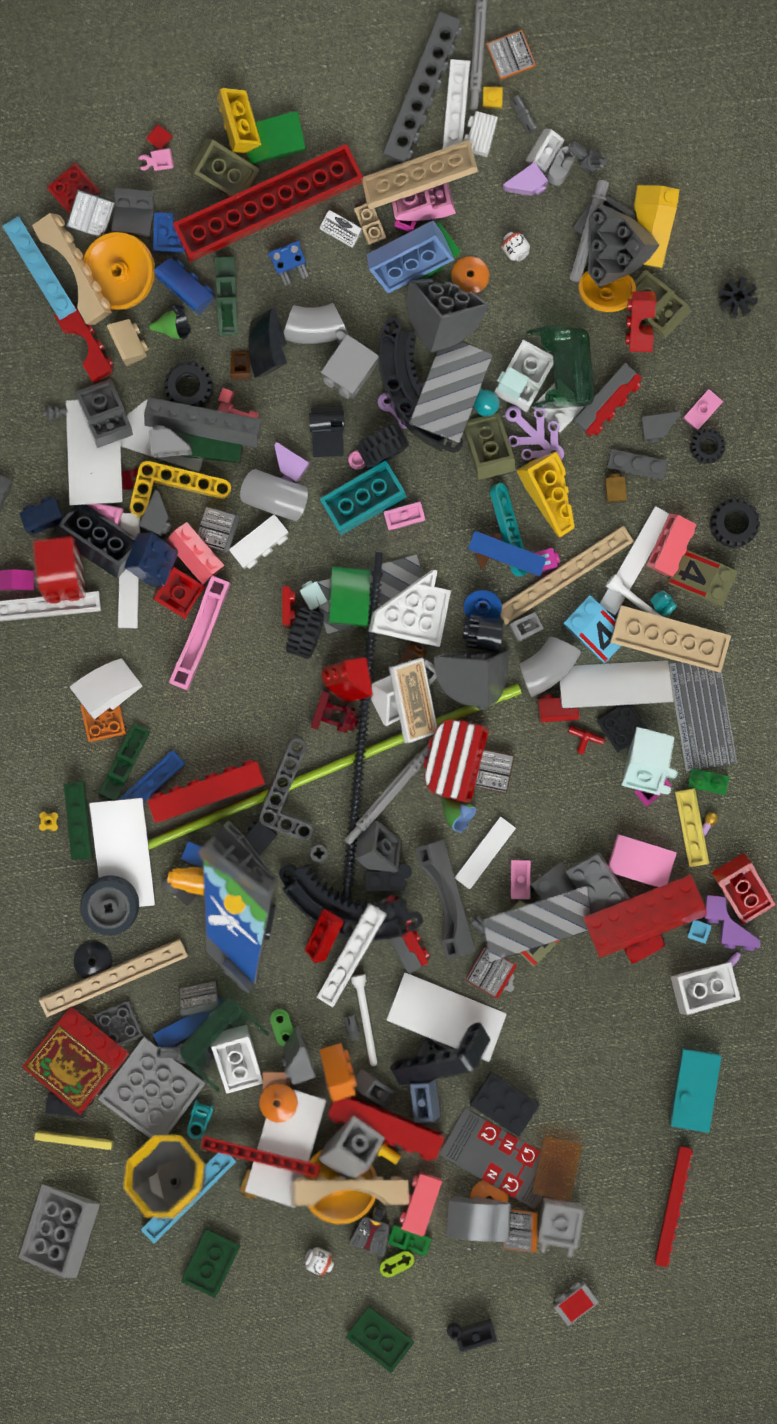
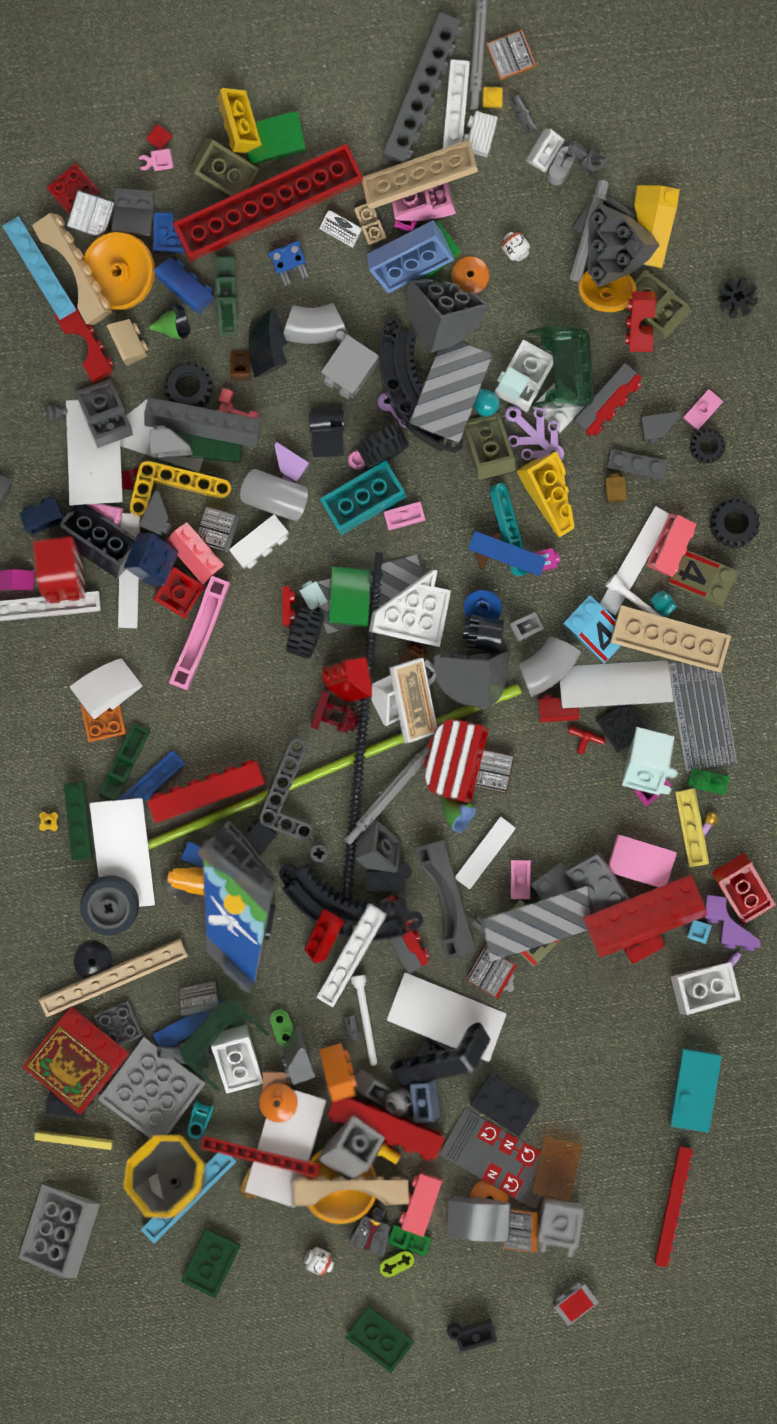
(399, 1102): none -> light grey head
(527, 181): lavender slope -> none
(565, 574): tan tile -> none

